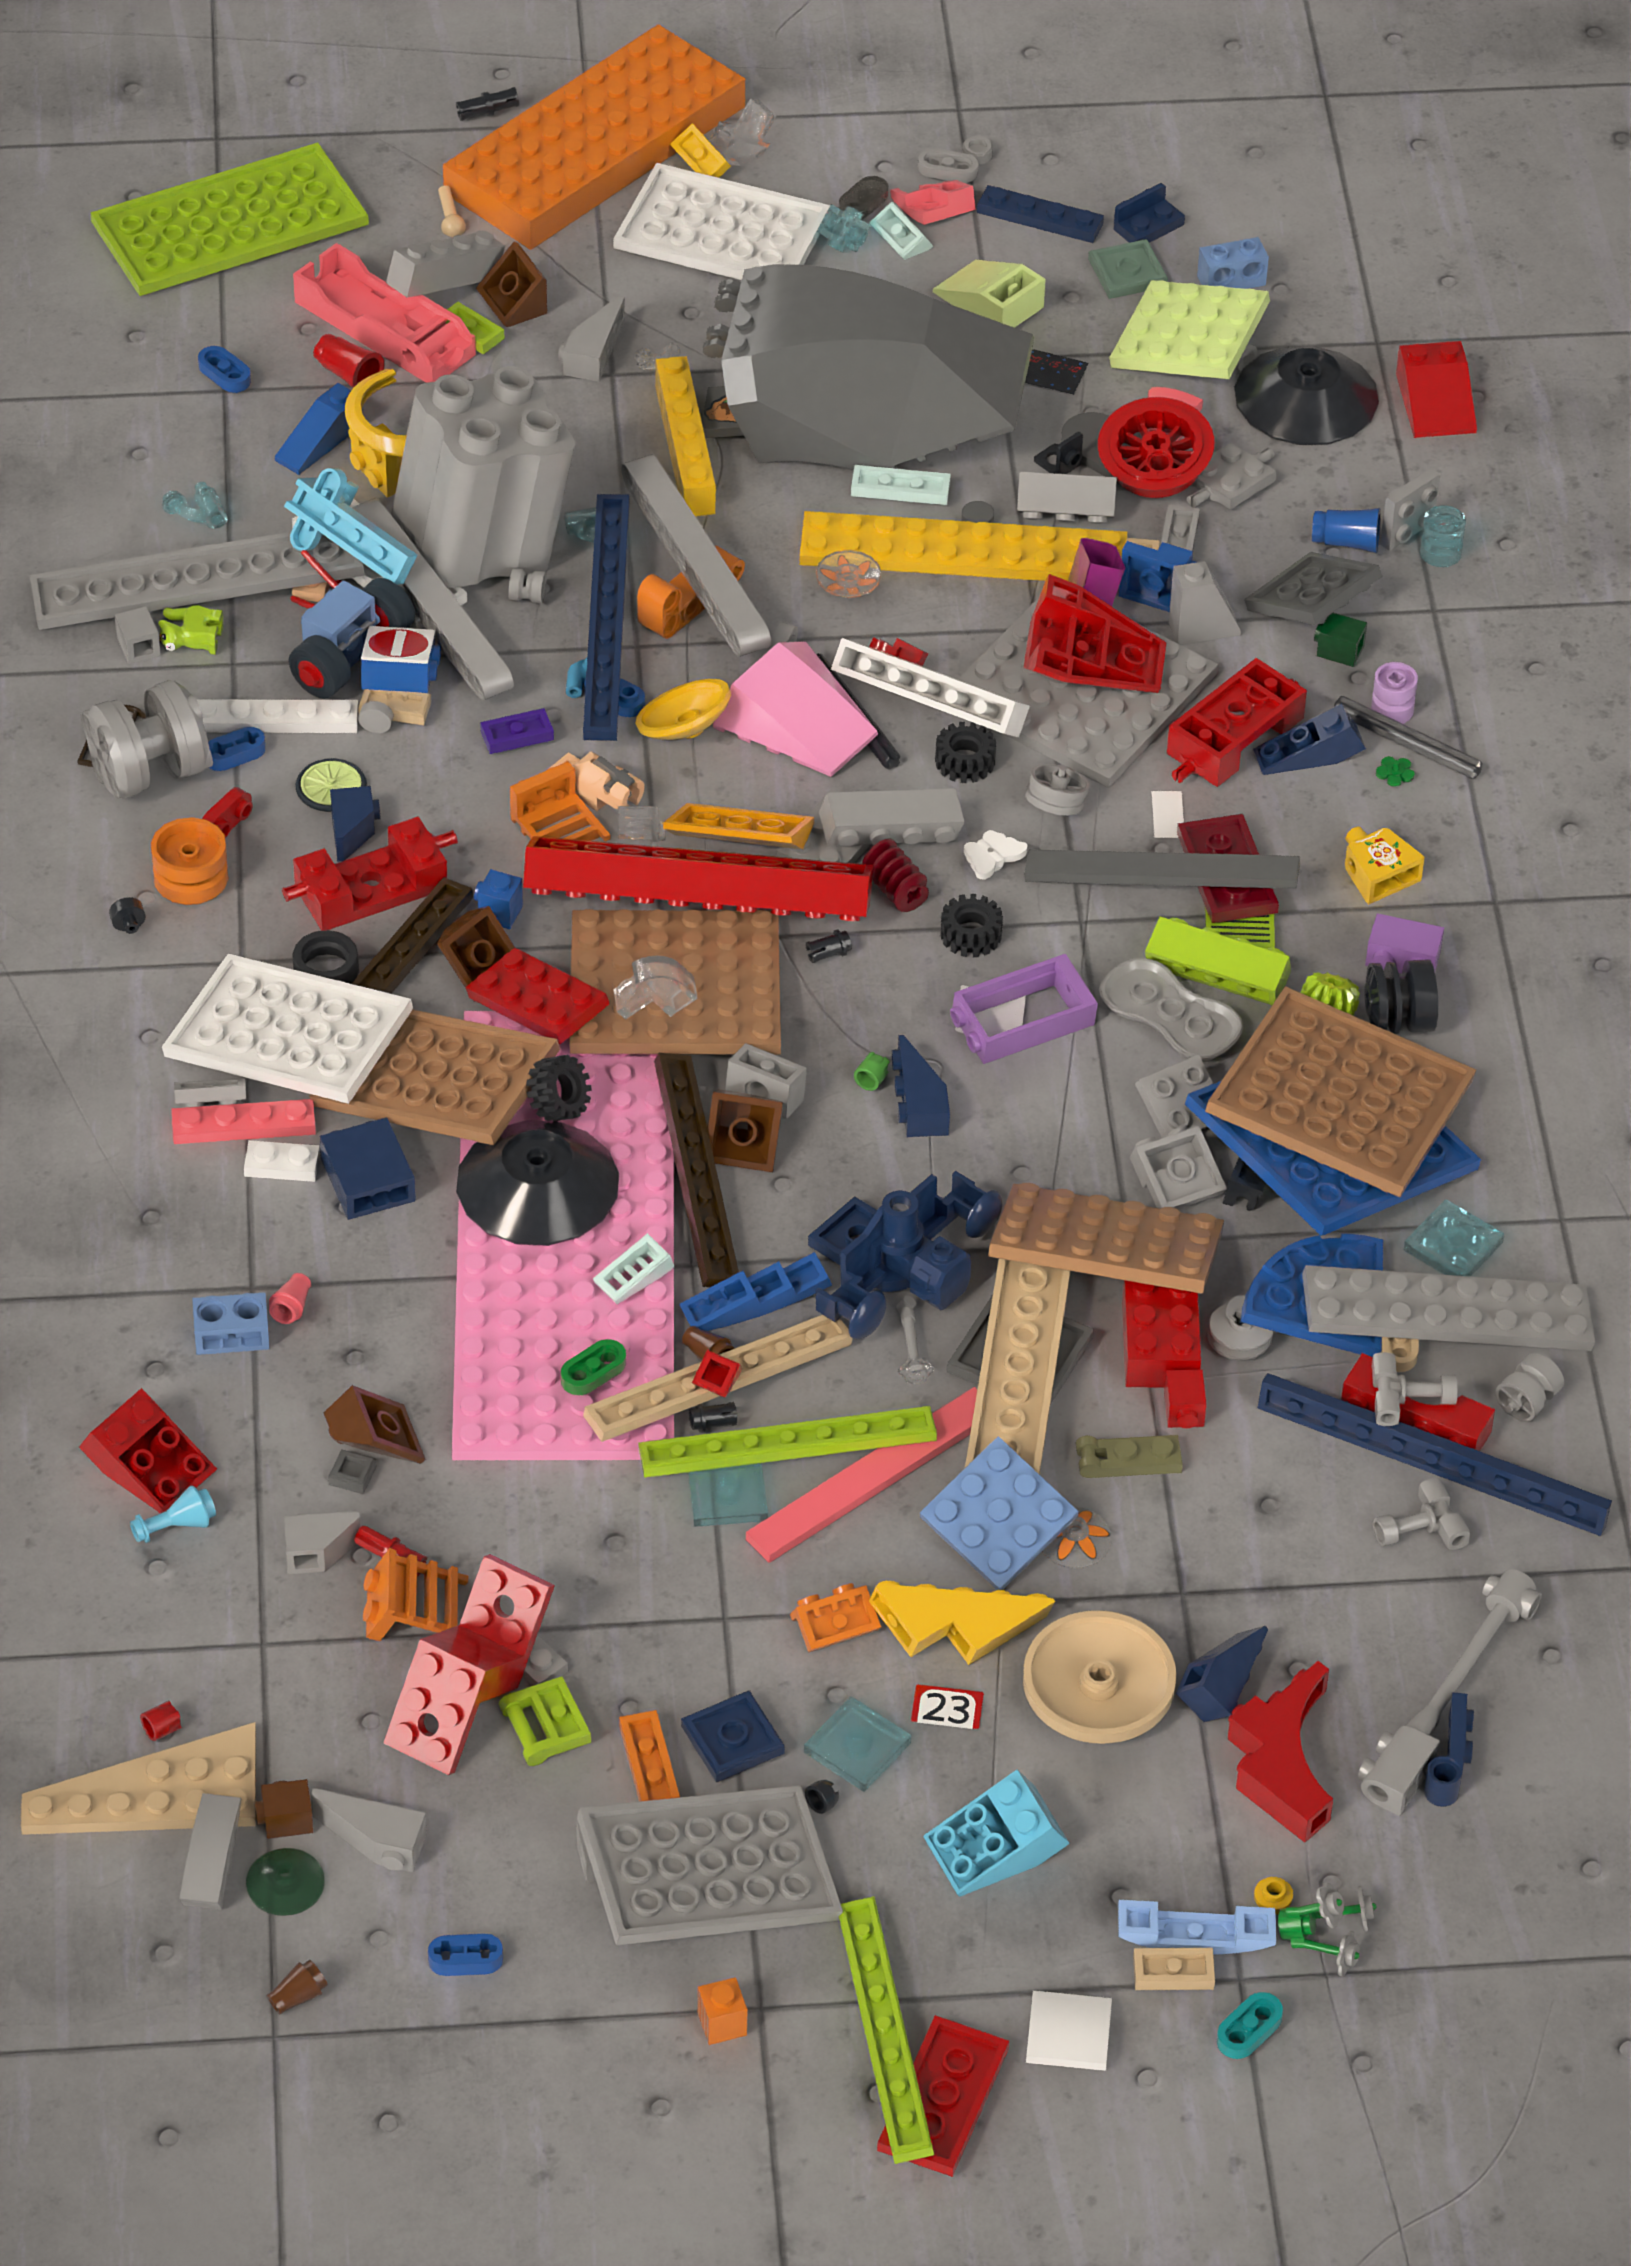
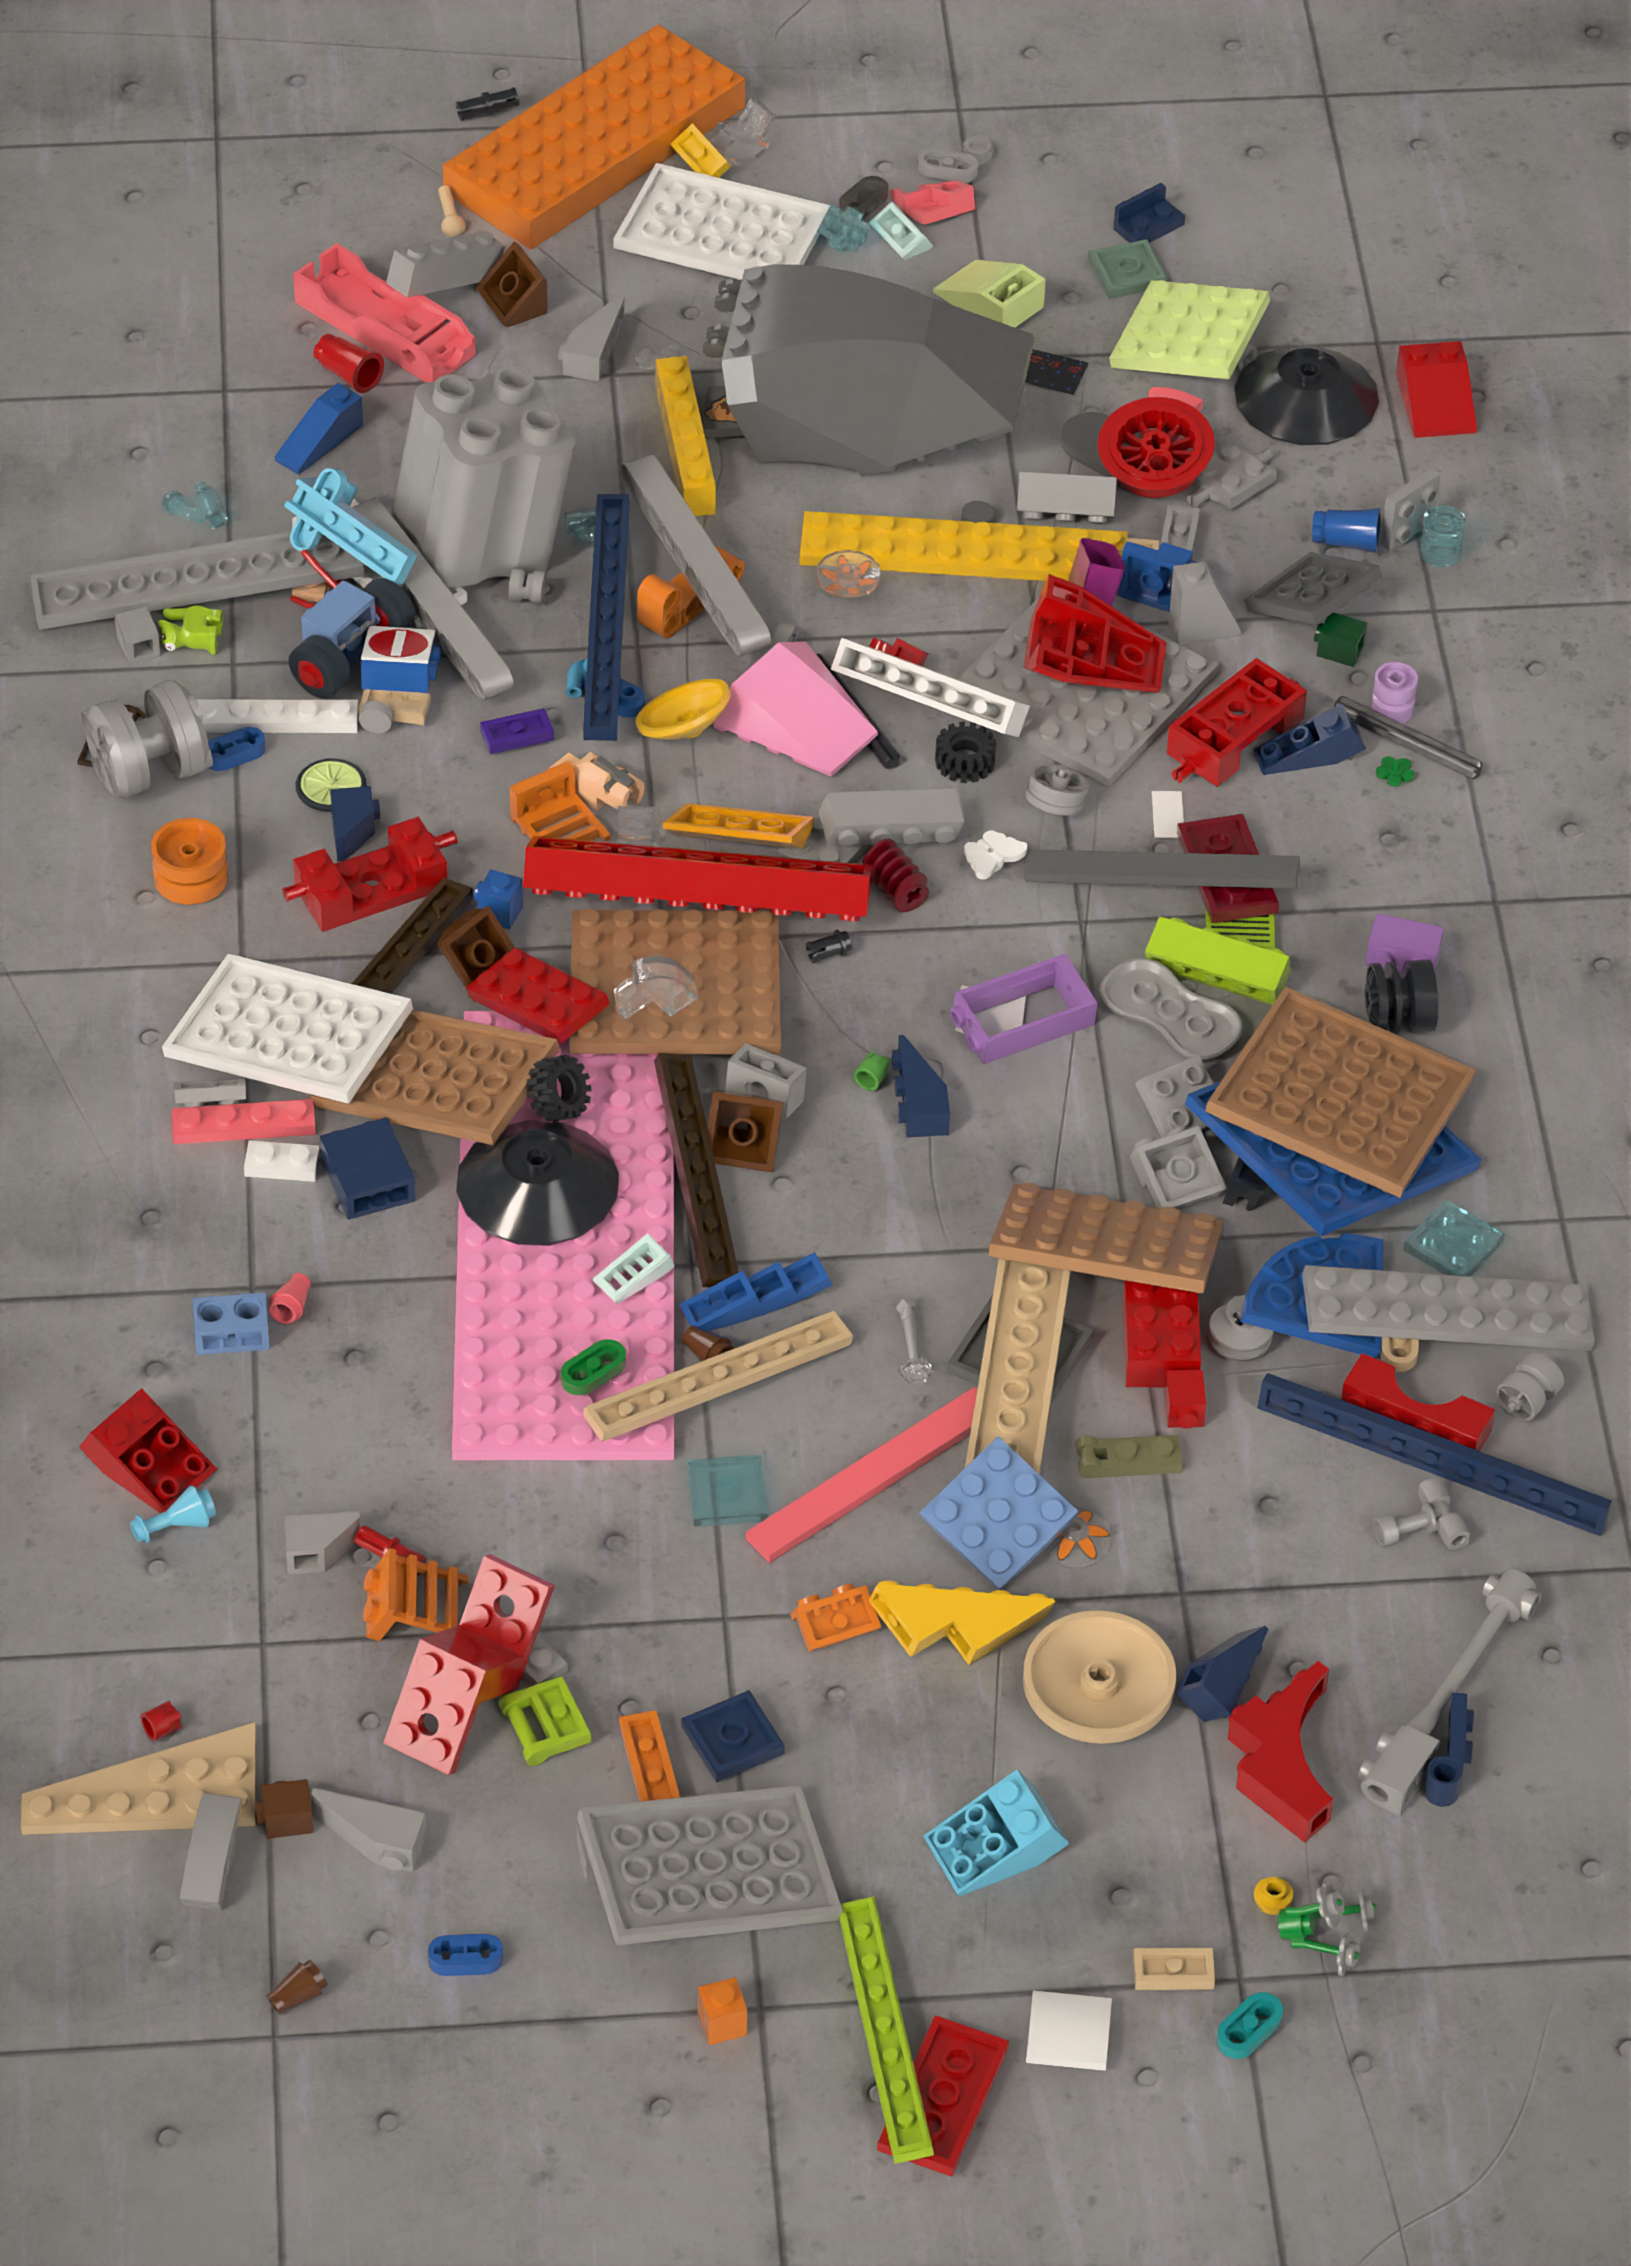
(127, 914): black tile -> none
(224, 369): blue plate -> none
(229, 218): lime plate -> none
(230, 810): red plate -> none
(288, 1893): clear green dish -> none
(329, 943): black tyre -> none
(352, 1471): dark grey tile -> none
(373, 1425): reddish brown slope -> none
(376, 448): yellow piece -> none
(486, 332): lime plate -> none
(711, 1416): black pin -> none
(717, 1374): red slope -> none
(787, 1441): lime tile -> none
(821, 1796): black hinge -> none
(857, 1743): clear light blue plate -> none
(898, 1249): dark blue piece -> none
(900, 484): light aqua plate -> none
(947, 1706): sticker -> none
(971, 939): black tyre -> none
(1040, 214): dark blue plate -> none
(1068, 455): black bracket -> none
(1227, 1934): light blue slope -> none
(1233, 264): medium blue brick -> none
(1333, 991): lime gear -> none
(1381, 863): yellow torso -> none
(1394, 1389): light grey bar -> none

